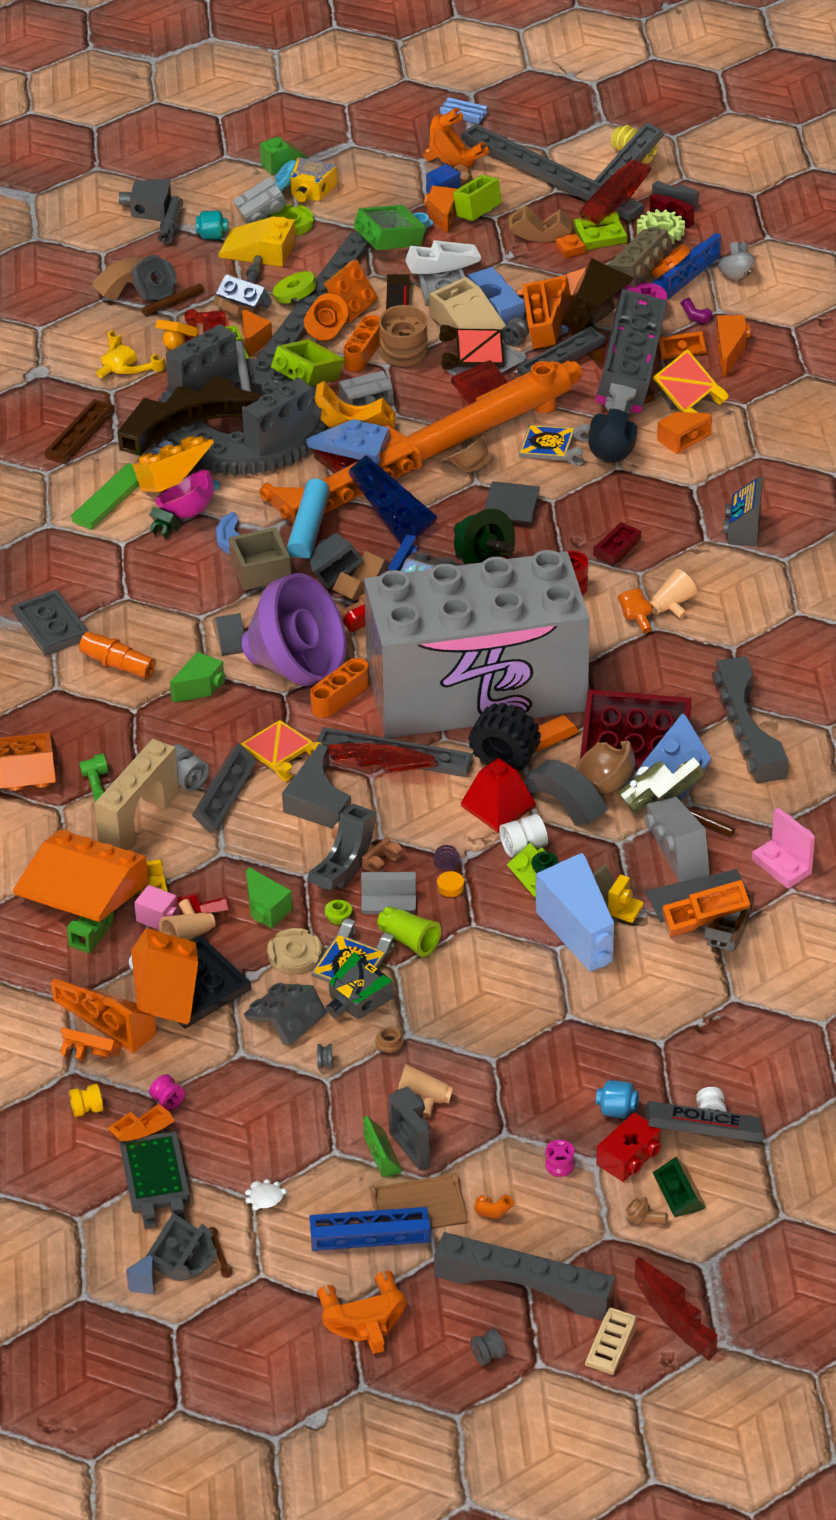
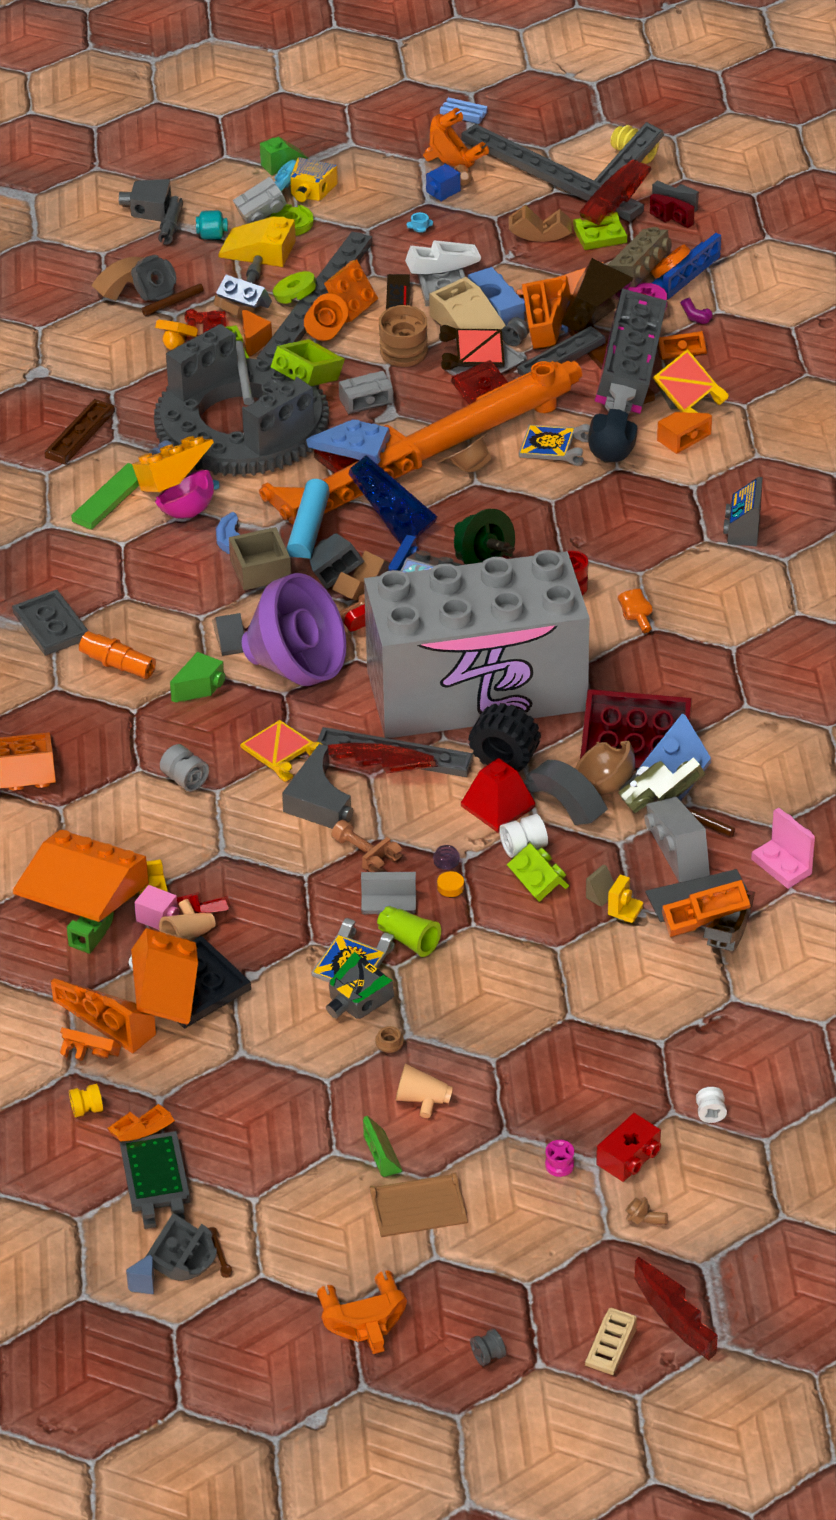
(93, 769): bright green brick -> none
(121, 357): yellow piece -> none
(150, 775): tan arch -> none
(165, 520): dark green tile -> none
(167, 1092): dark pink wheel -> none
(185, 406): dark brown arch -> none
(224, 788): dark grey plate -> none
(264, 1194): white piece -> none
(267, 899): bright green slope -> none
(289, 1008): dark grey bracket -> none
(294, 951): tan tile -> none
(324, 1056): dark grey bush -> none
(337, 911): lime plate -> none
(338, 412): light orange arch -> none
(339, 687): orange beam -> none
(351, 843): dark grey arch -> none
(362, 344): orange beam -> none
(369, 1233): blue fence -> none
(389, 227): bright green window -> none
(409, 1126): dark grey plate -> none
(441, 206): orange slope -> none
(471, 1260): dark grey arch -> none
(477, 197): lime brick -> none
(493, 1210): orange arm -> none
(514, 500): dark grey slope -> none
(543, 861): dark green plate -> none
(555, 731): orange tile -> none
(570, 245): orange plate -> none
(576, 911): light blue slope -> none
(617, 543): dark red plate -> none
(617, 1099): dark azure head -> none
(664, 221): yellowish green gear -> none
(673, 592): light nougat piece -> none
(678, 1188): dark green slope -> none
(704, 1121): dark grey tile -> none
(731, 339): orange slope -> none
(739, 263): light grey piece -> none
(763, 753): dark grey arch -> none

